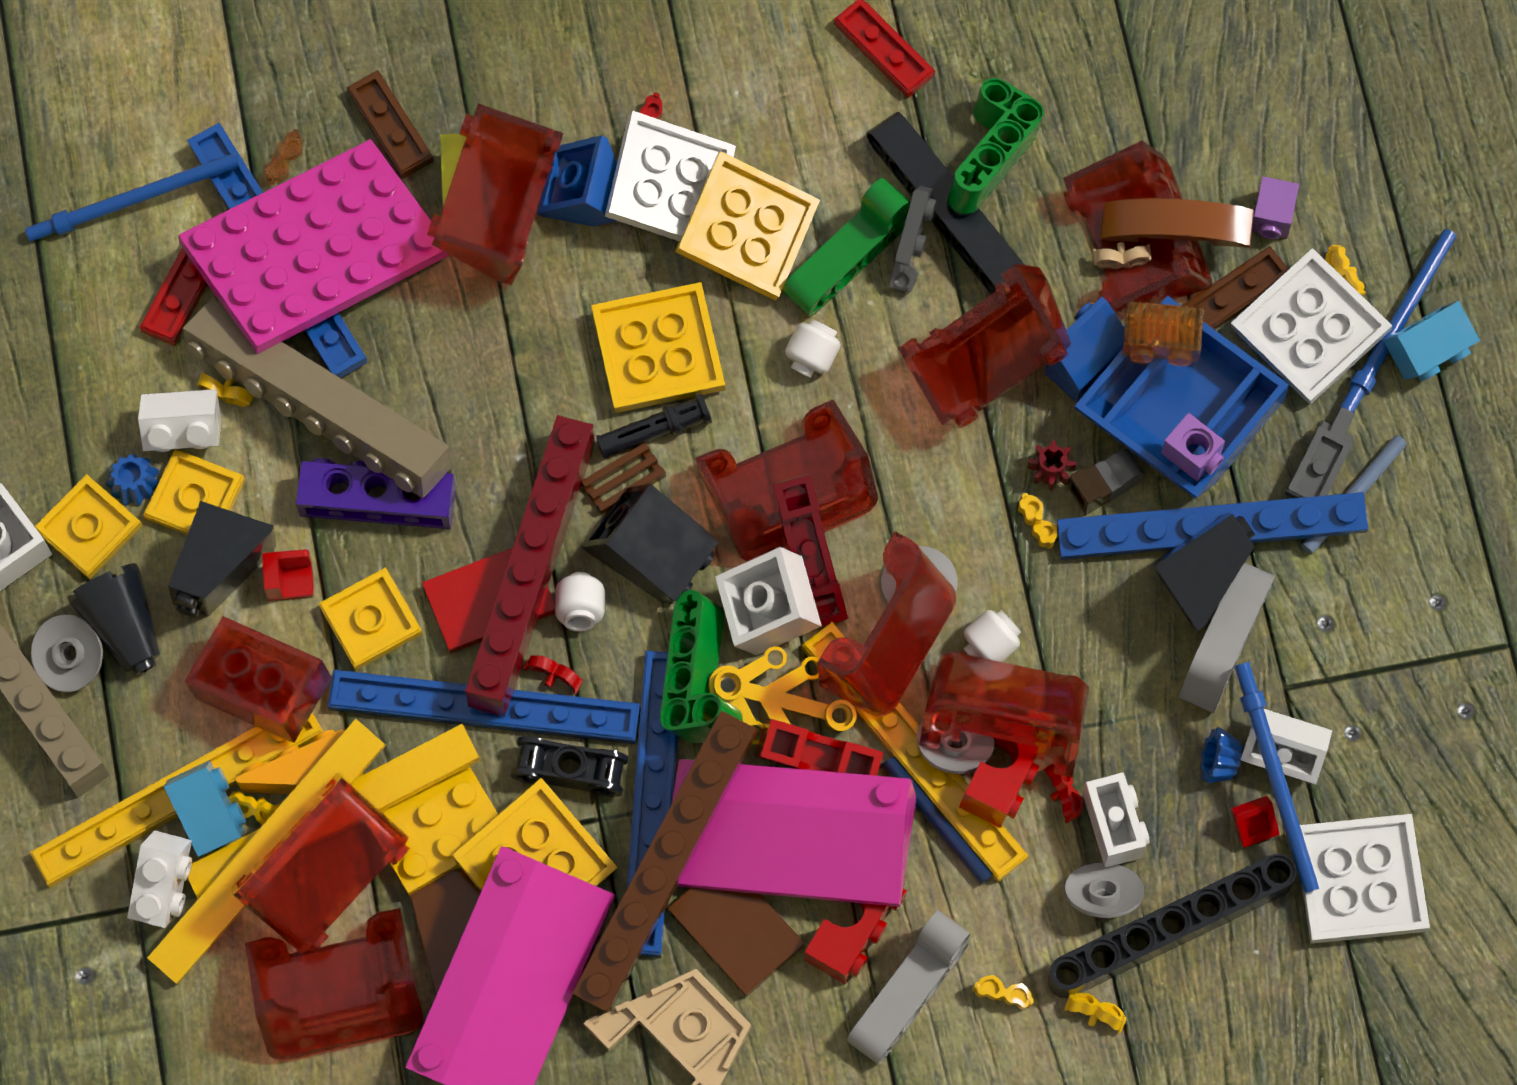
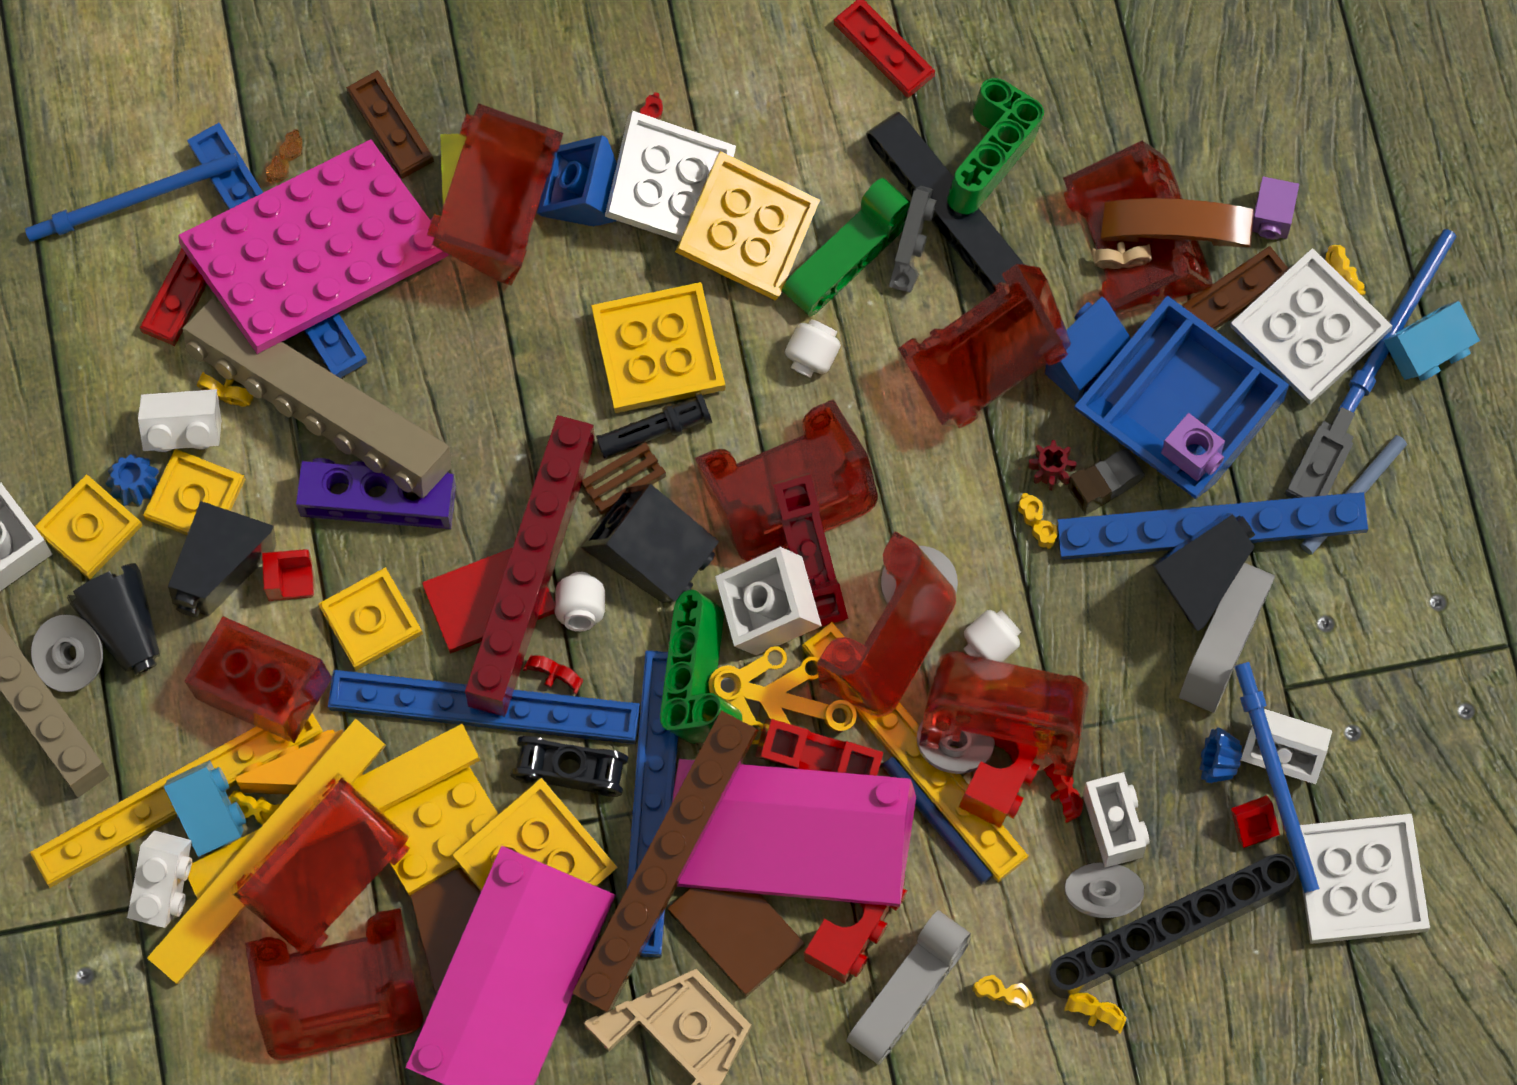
(1162, 333): clear orange brick -> none

